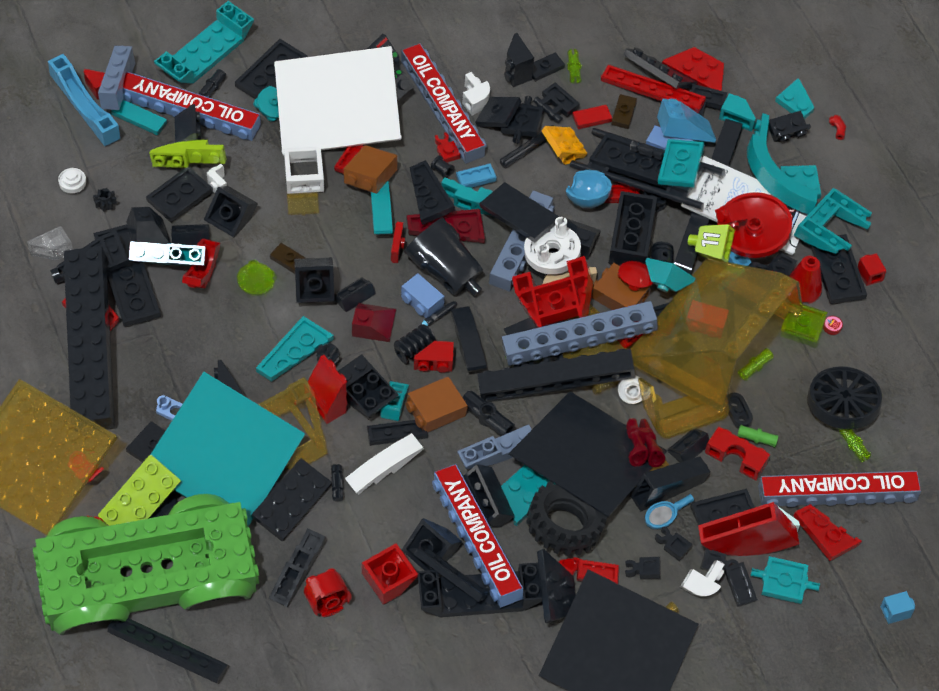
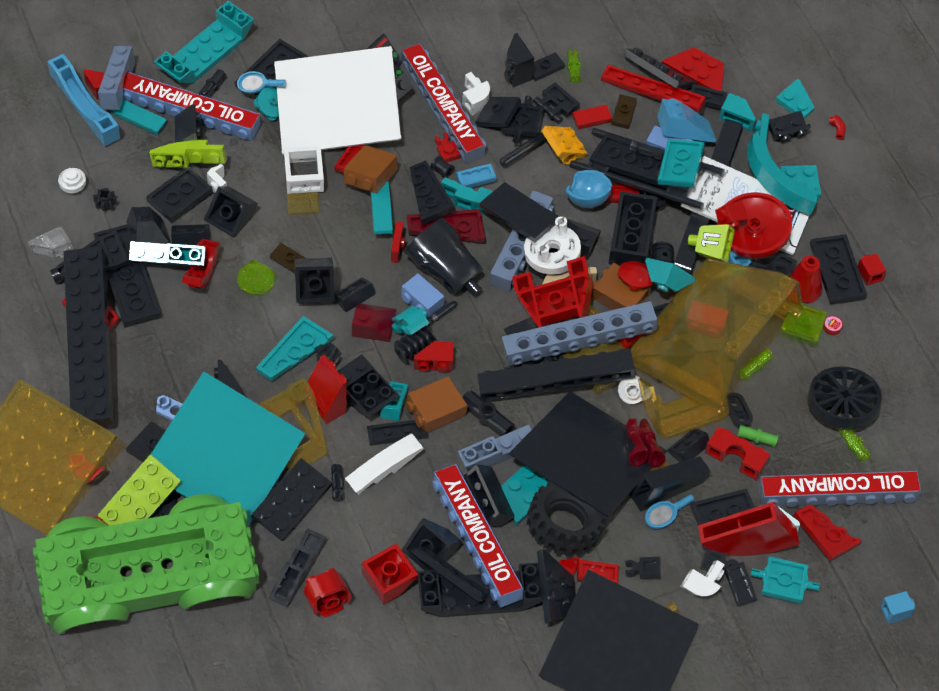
(168, 649): black plate -> none
(255, 82): none -> dark azure piece
(410, 320): none -> teal cylinder
(468, 338): black slope -> none
(674, 545): black plate -> none
(834, 203): teal wedge -> none

